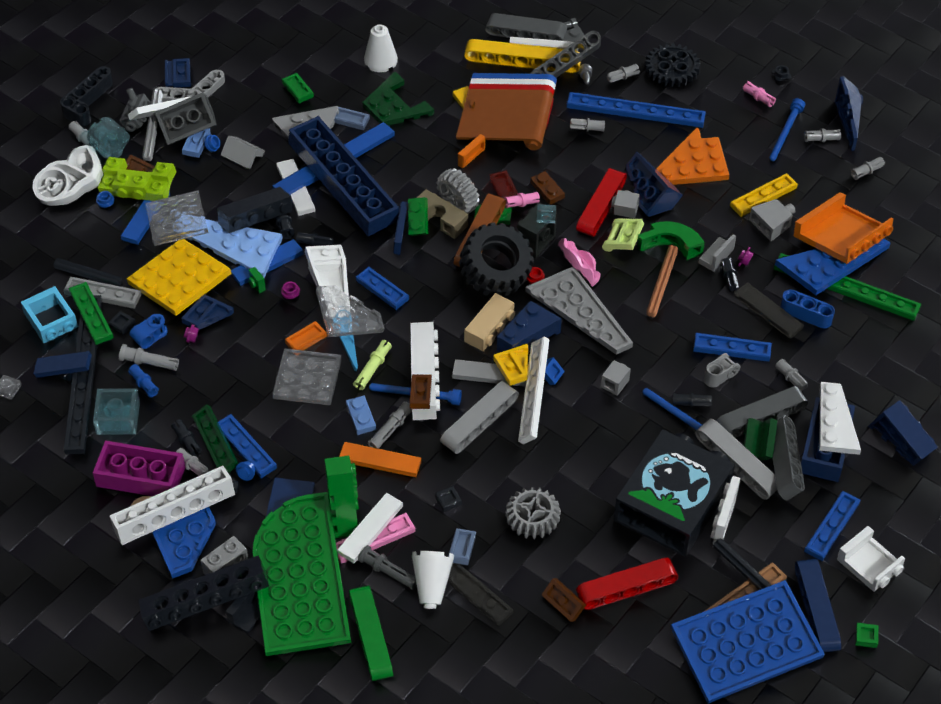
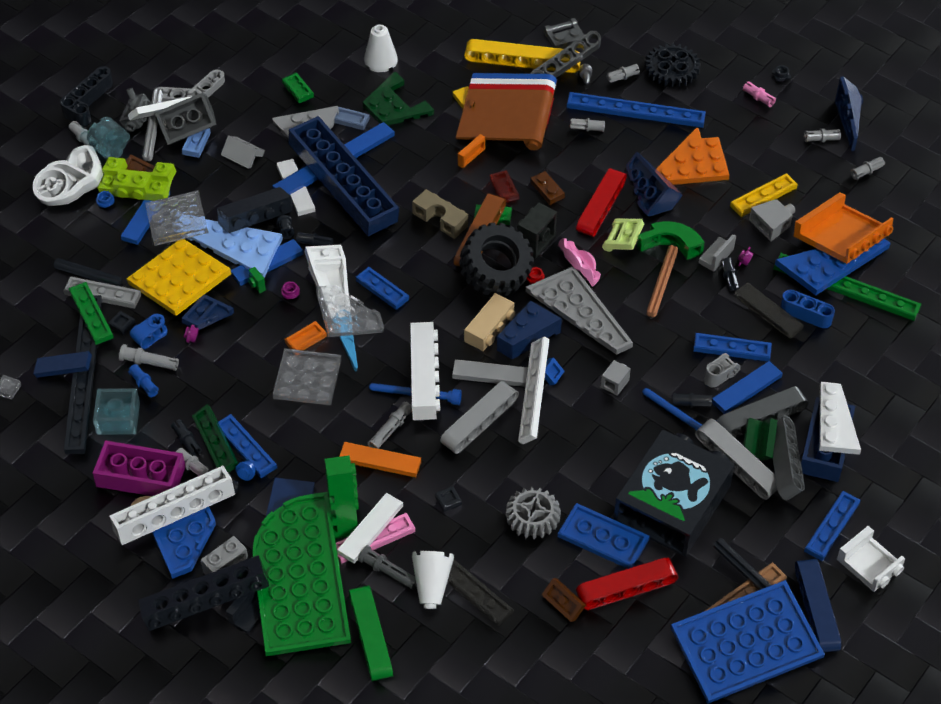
(42, 302): medium azure window -> none
(178, 73): dark blue plate -> none
(212, 142): blue plate -> none
(361, 415): medium blue plate -> none
(376, 359): yellowish green pin -> none
(400, 228): dark blue tile -> none
(418, 216): green plate -> none
(420, 391): reddish brown plate -> none
(458, 190): light grey gear -> none
(462, 546): sand blue tile -> none
(513, 364): yellow wing -> none
(522, 199): bright pink pin -> none
(525, 27): dark grey beam -> none
(541, 42): white tile -> none
(546, 213): clear light blue plate -> none
(603, 536): none -> blue tile
(625, 203): light grey brick -> none
(725, 509): white plate -> none
(747, 387): none -> blue tile
(791, 374): light grey axle -> none
(797, 107): blue piece -> none
(866, 635): green plate -> none
(904, 432): dark blue wedge -> none

